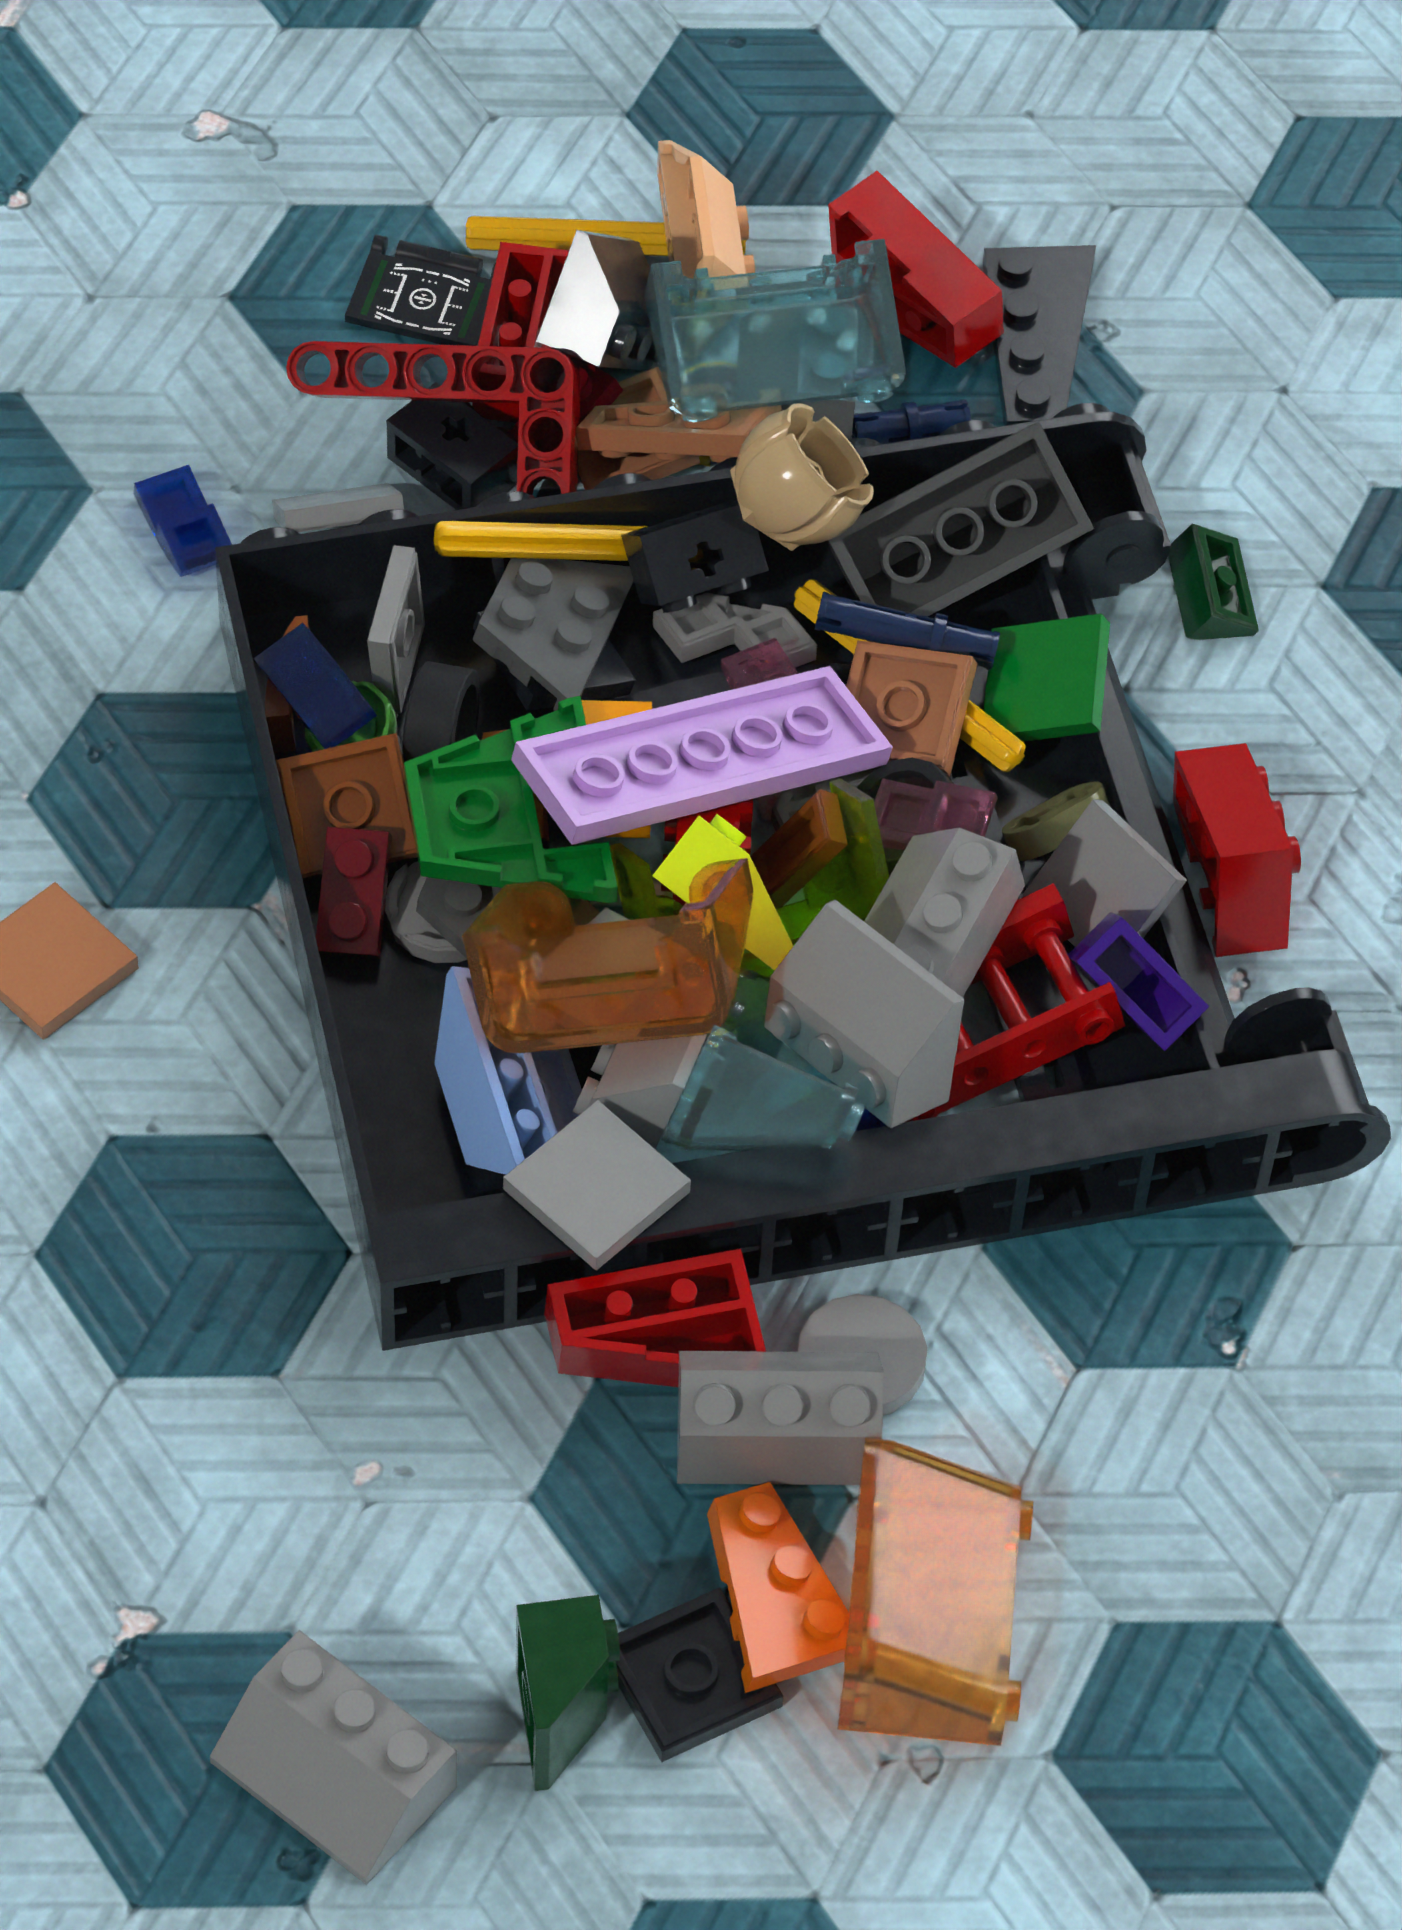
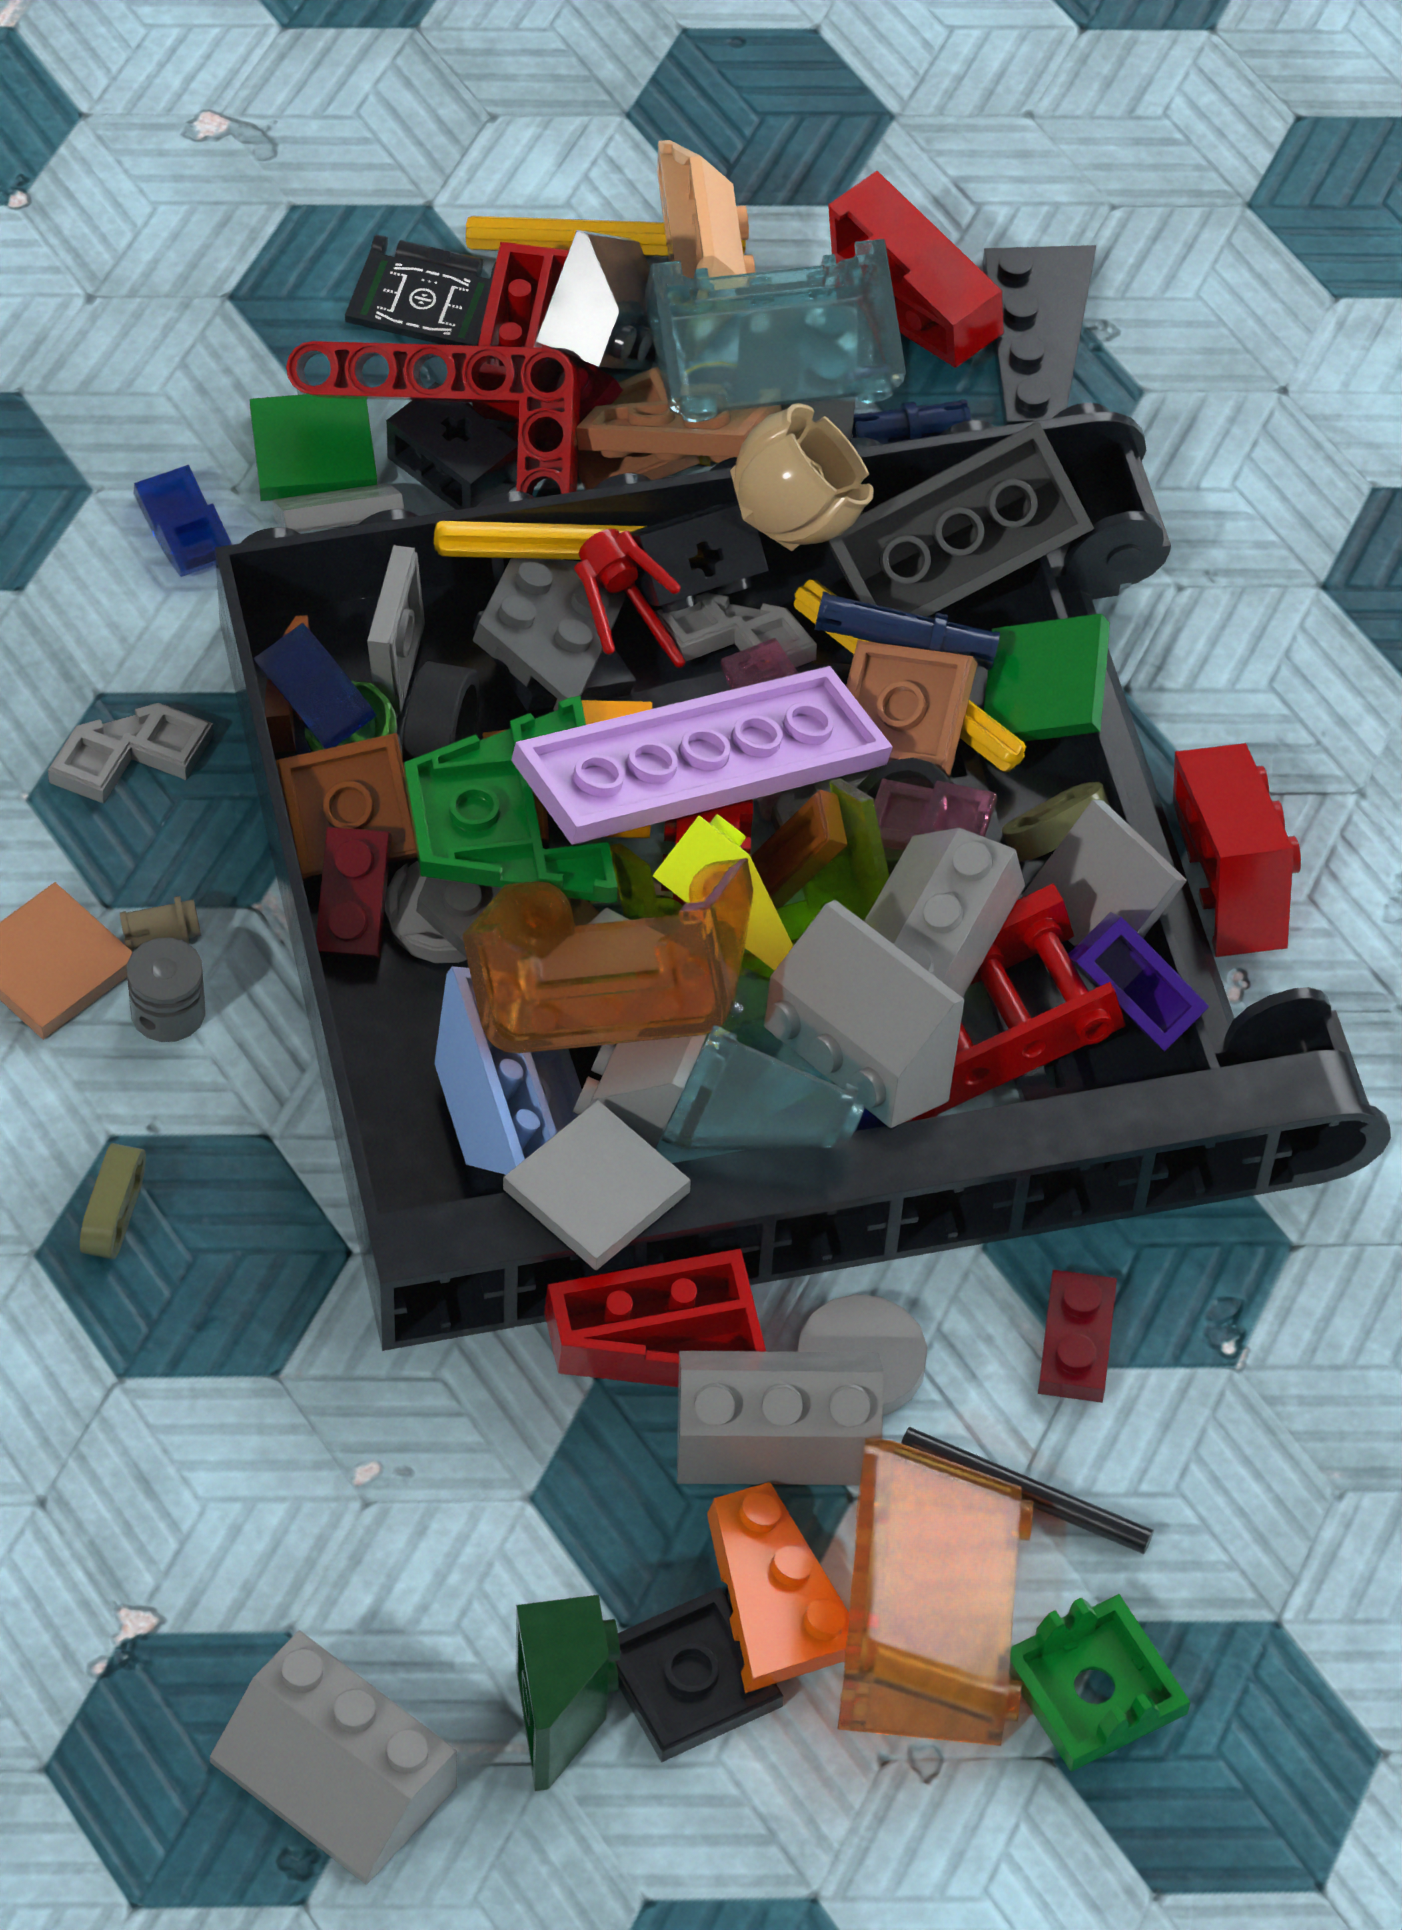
(112, 1201): none -> olive beam
(153, 736): none -> light grey tile
(165, 921): none -> dark tan pin
(166, 989): none -> dark grey piece
(311, 445): none -> green tile
(611, 563): none -> red plant
(1043, 1496): none -> black bar
(1077, 1336): none -> dark red plate
(1105, 1641): none -> green piece
(1211, 585): dark green slope -> none

